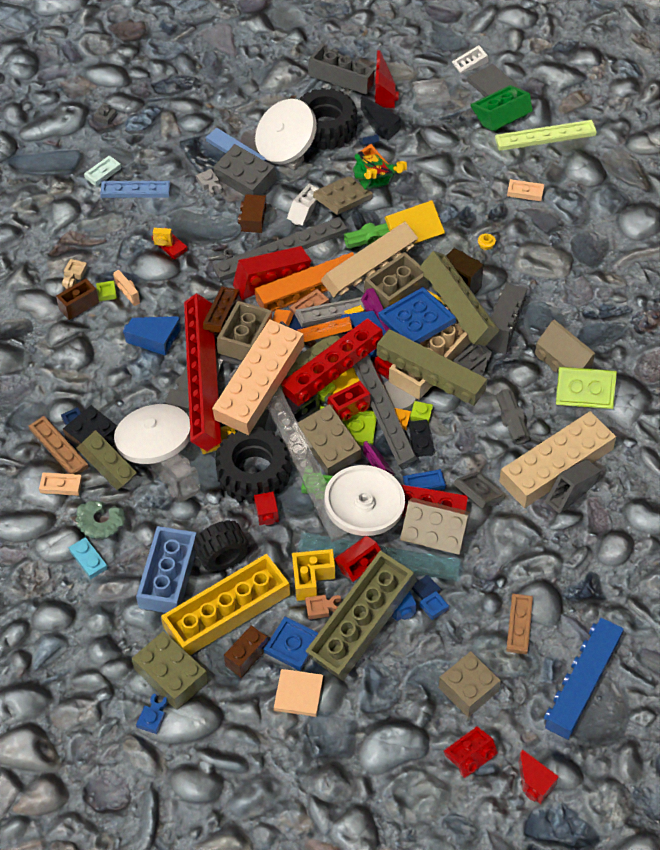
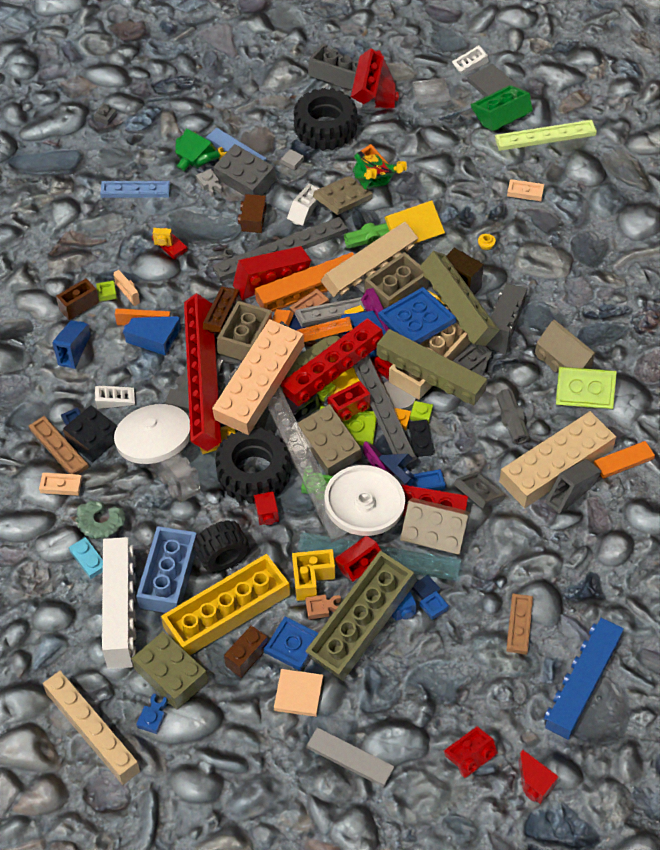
(71, 343): none -> blue slope
(74, 269): tan plate -> none
(91, 727): none -> tan brick
(102, 171): light aqua plate -> none
(106, 460): olive brick -> none
(107, 402): none -> white slope
(118, 603): none -> white brick
(124, 316): none -> orange tile
(195, 150): none -> green torso
(285, 131): white dish -> none
(350, 757): none -> light grey tile
(367, 76): none -> red brick
(369, 140): dark blue plate -> none
(380, 119): black slope -> none
(397, 464): none -> dark blue slope
(469, 684): dark tan brick -> none
(624, 459): none -> orange tile

